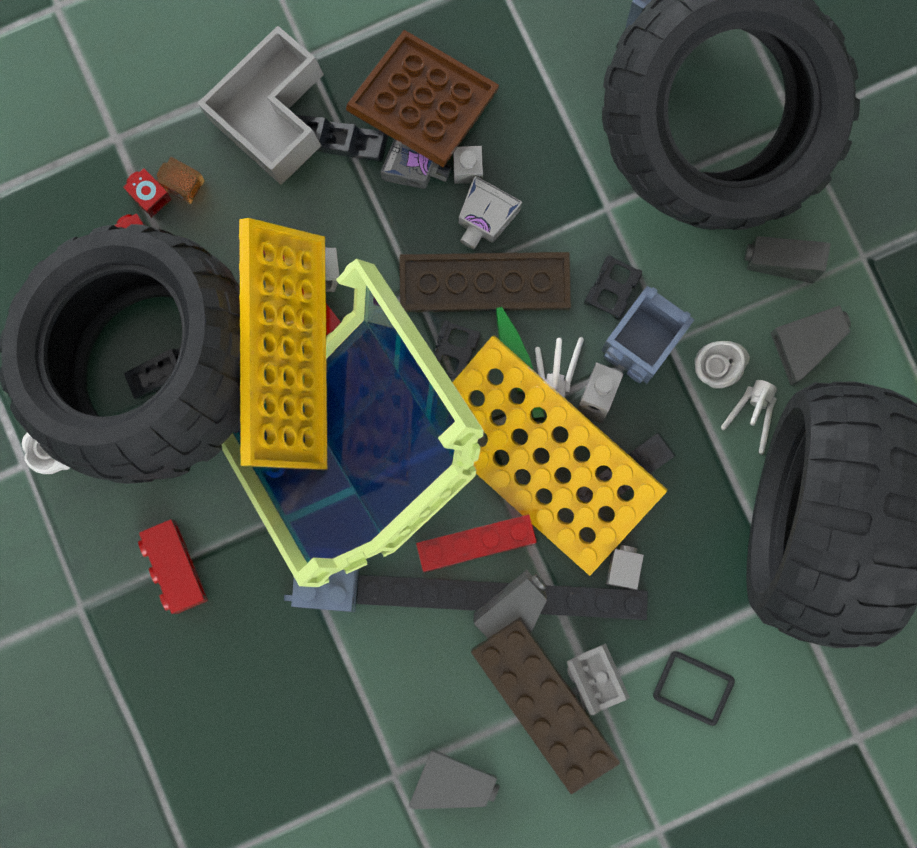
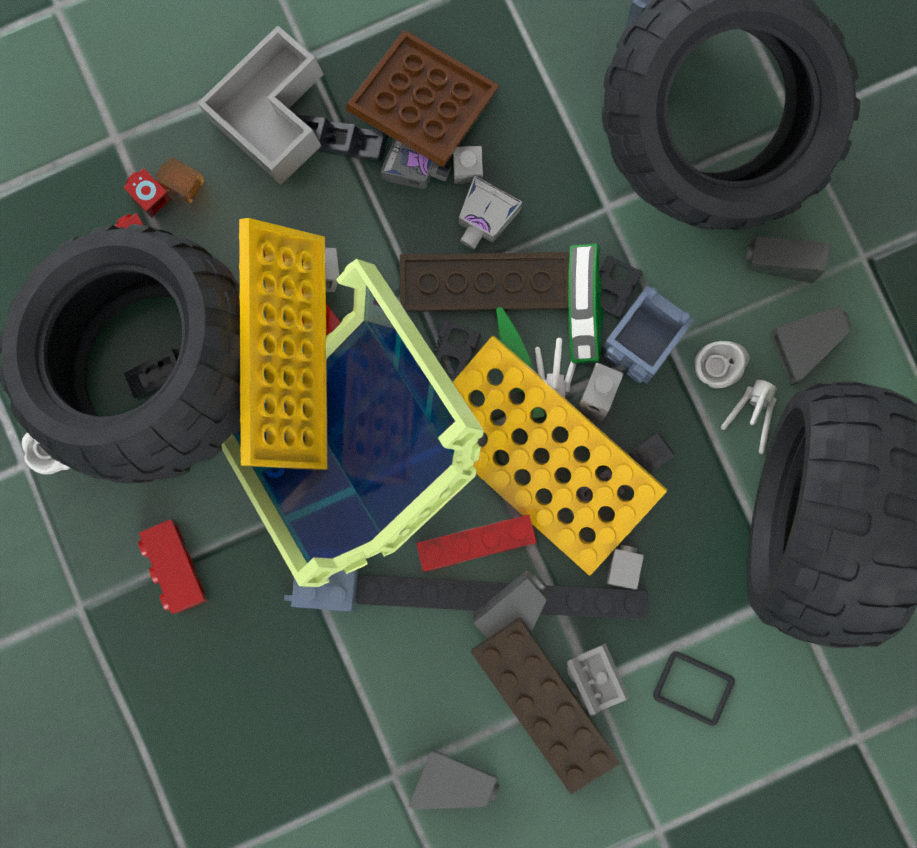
(585, 304): none -> slope

